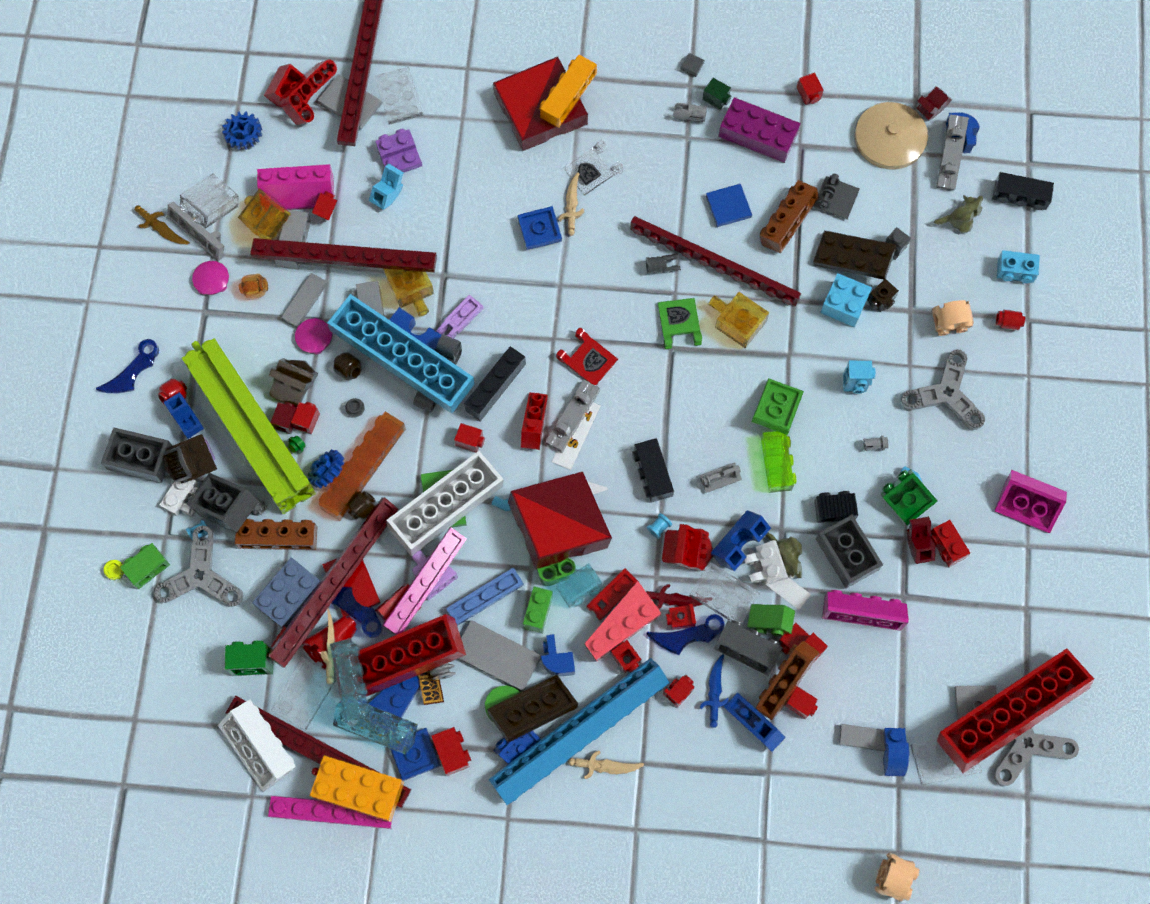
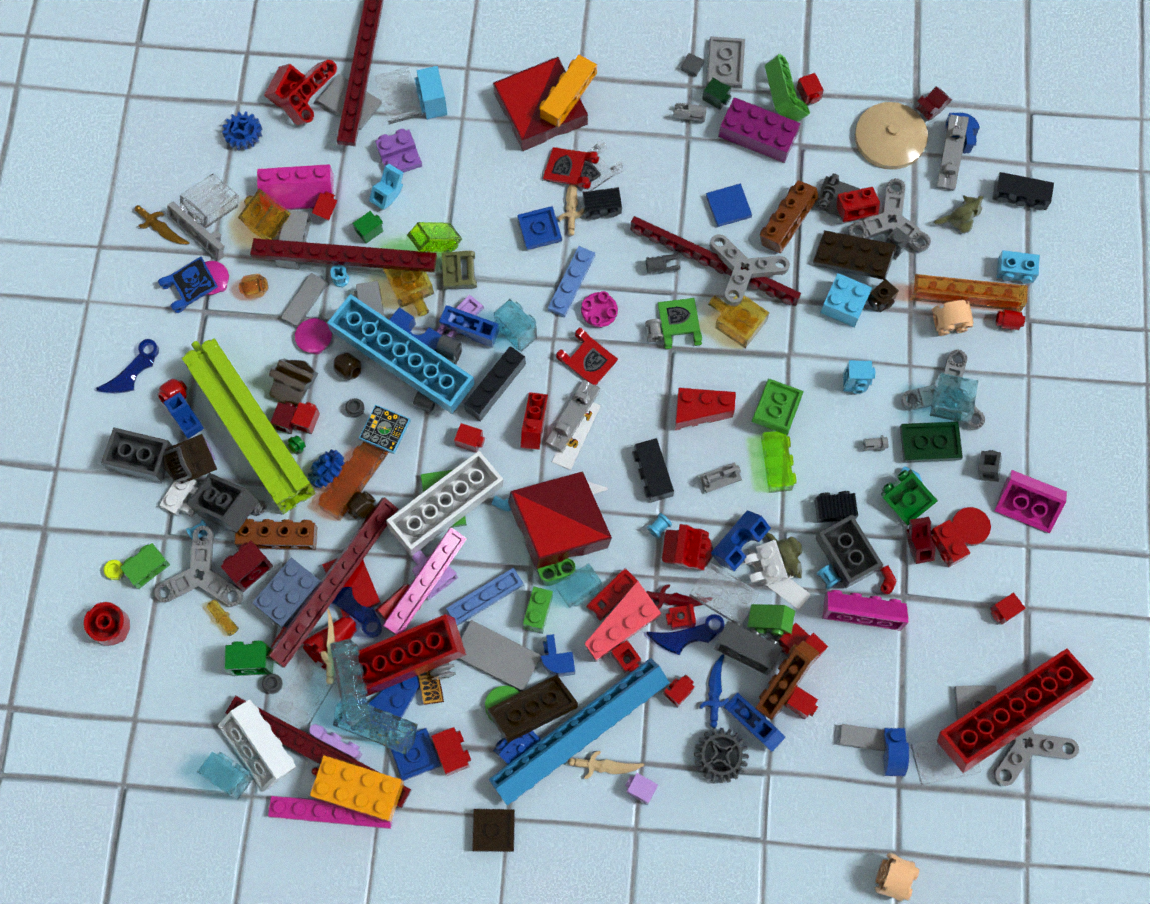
(100, 615): none -> red brick
(191, 282): none -> flag
(222, 617): none -> clear yellow axle
(224, 775): none -> clear light blue brick
(246, 565): none -> dark red brick
(272, 683): none -> dark grey plate
(335, 741): none -> lavender hinge
(340, 275): none -> medium azure bush
(368, 226): none -> green brick
(384, 429): none -> tile
(431, 92): none -> medium azure brick
(434, 237): none -> clear neon green brick
(452, 270): none -> olive plate
(470, 325): none -> blue slope
(493, 830): none -> dark brown plate
(516, 325): none -> clear light blue brick
(566, 166): none -> red flag
(571, 281): none -> medium blue plate
(599, 309): none -> dark pink dish
(602, 203): none -> black brick
(641, 788): none -> lavender brick
(654, 330): none -> light grey bush
(703, 406): none -> red wedge
(715, 748): none -> dark grey gear
(726, 61): none -> light grey tile
(740, 278): none -> light grey piece
(783, 90): none -> bright green beam
(829, 576): none -> medium azure bush
(858, 204): none -> red brick
(889, 582): none -> red arm
(892, 208): none -> light grey piece
(931, 441): none -> dark green plate
(954, 398): none -> clear light blue brick
(972, 525): none -> red tile
(978, 293): none -> clear orange brick
(990, 465): none -> dark grey brick
(1007, 608): none -> red brick

